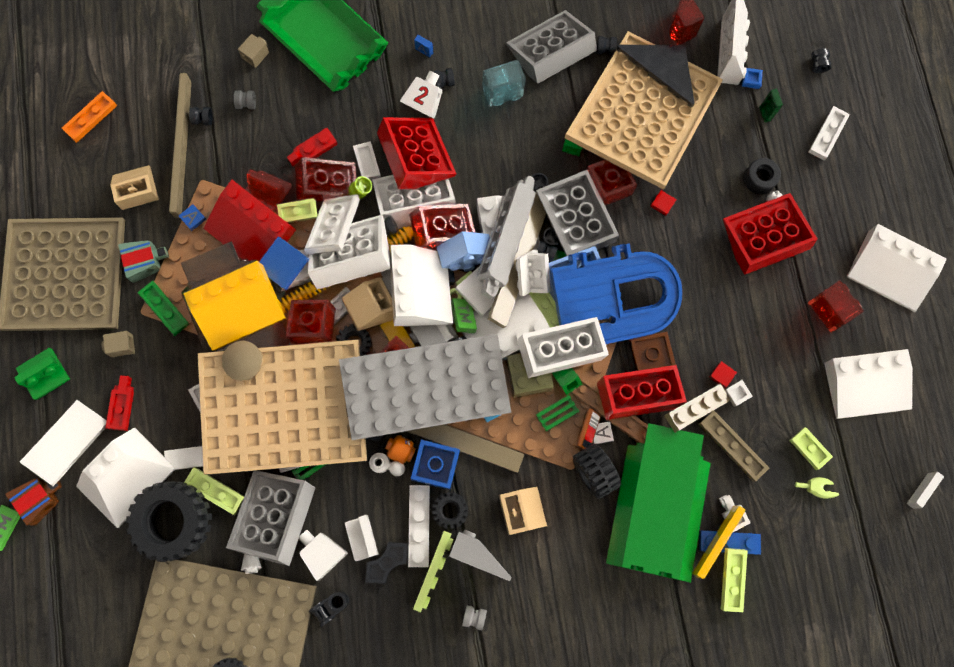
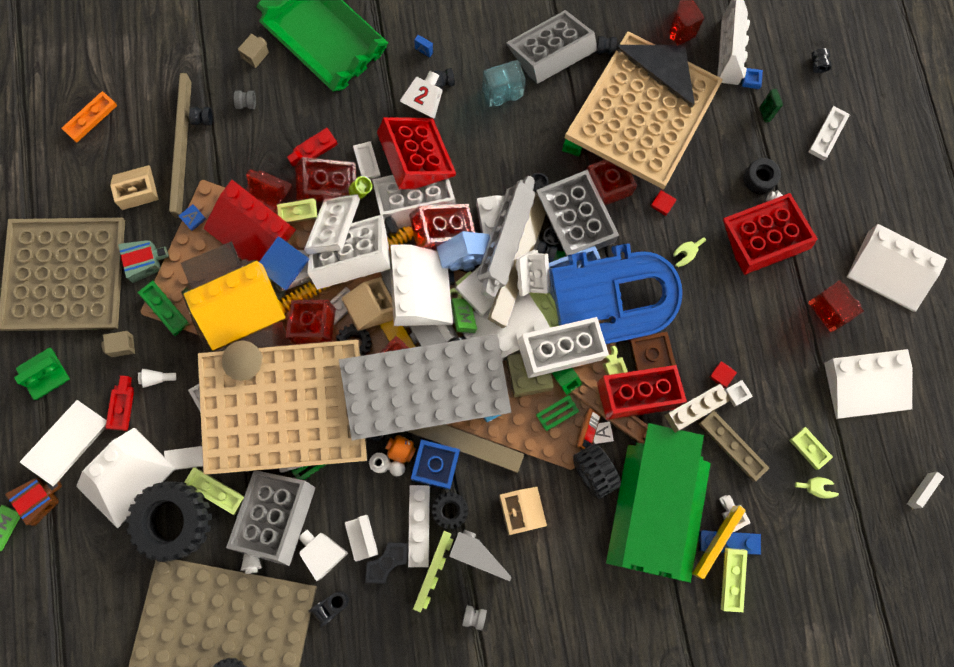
(151, 377): none -> white cone
(614, 365): none -> yellowish green plate
(689, 249): none -> yellowish green hand

